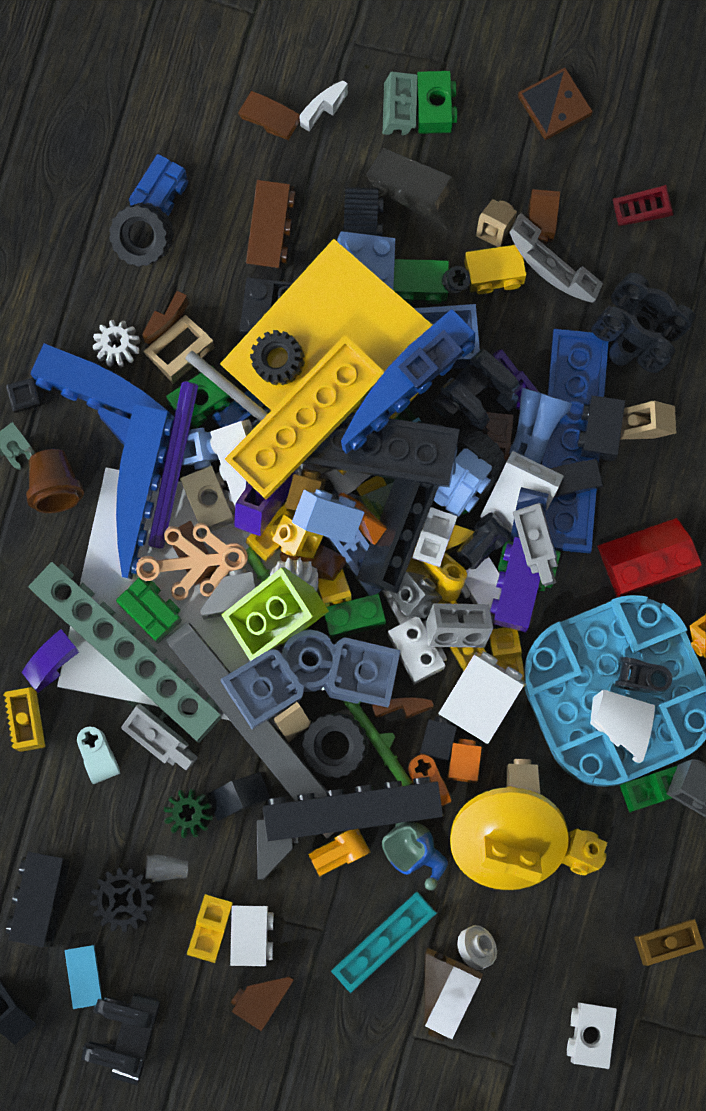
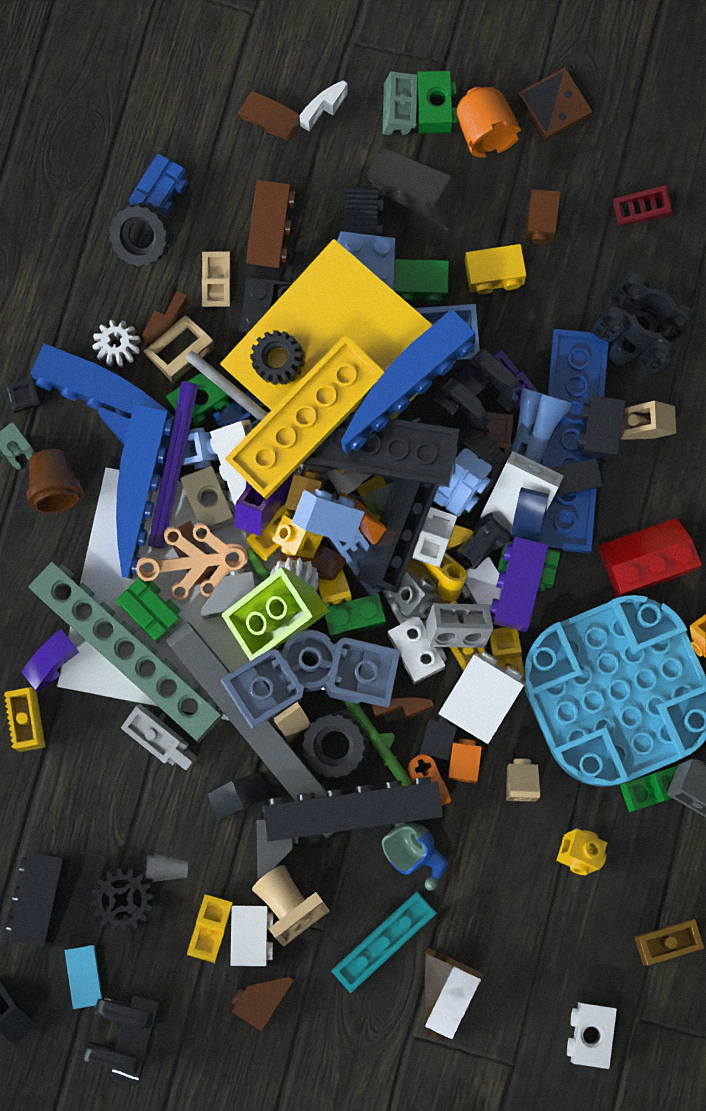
(99, 759): light aqua piece -> none
(179, 809): dark green gear -> none
(216, 279): none -> tan slope
(288, 904): none -> tan plant
(344, 849): light orange piece -> none
(431, 360): dark blue slope -> none
(456, 271): black bush -> none
(477, 947): white plate -> none
(487, 121): none -> orange cylinder
(496, 222): tan slope -> none
(509, 838): yellow bracket -> none
(536, 542): light grey hinge -> none
(549, 266): light grey slope -> none
(624, 721): white slope -> none
(641, 676): black piece -> none

